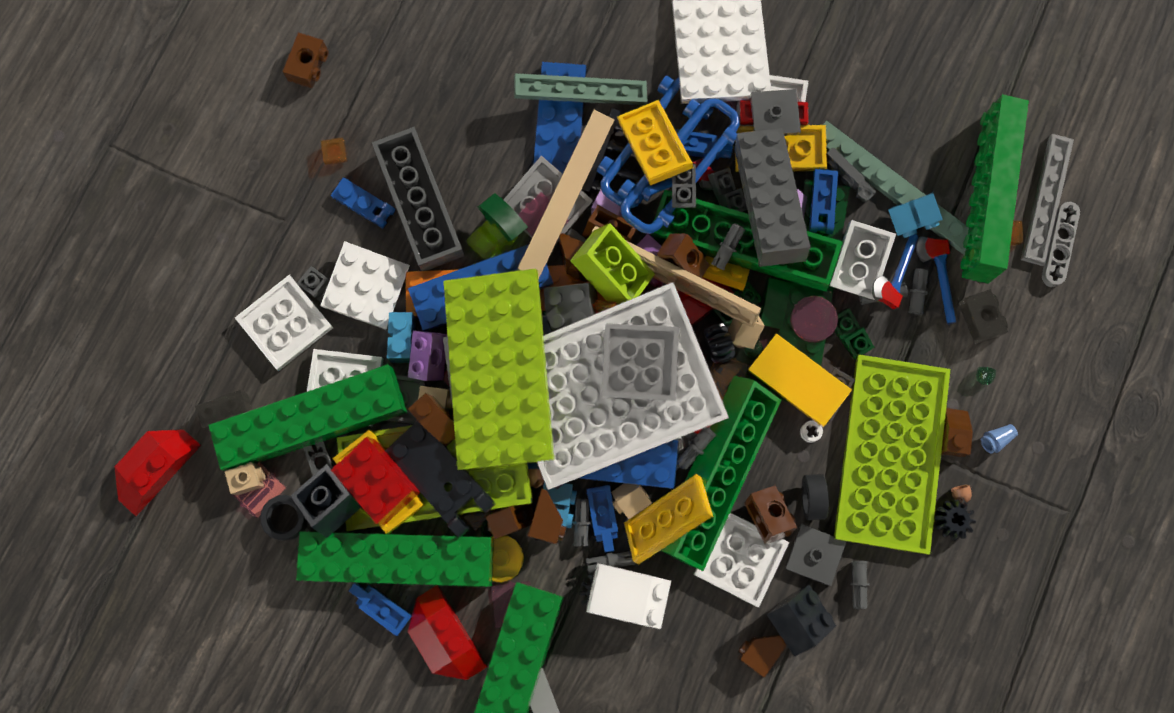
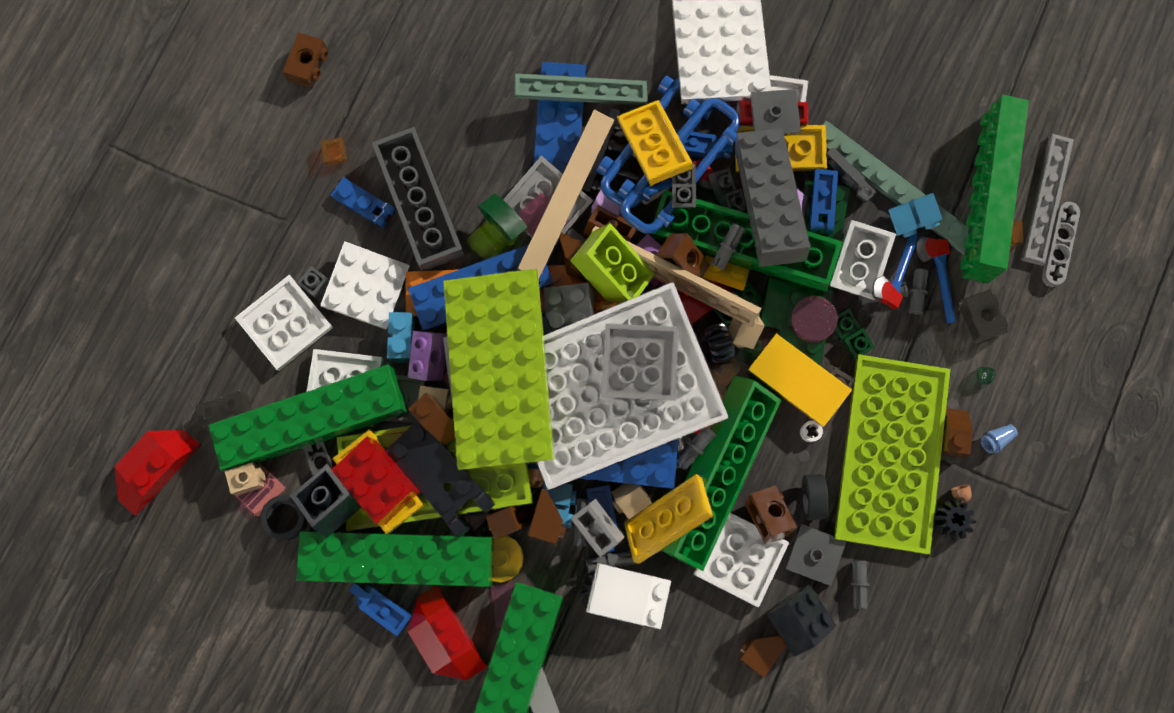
(597, 527): none -> light grey brick

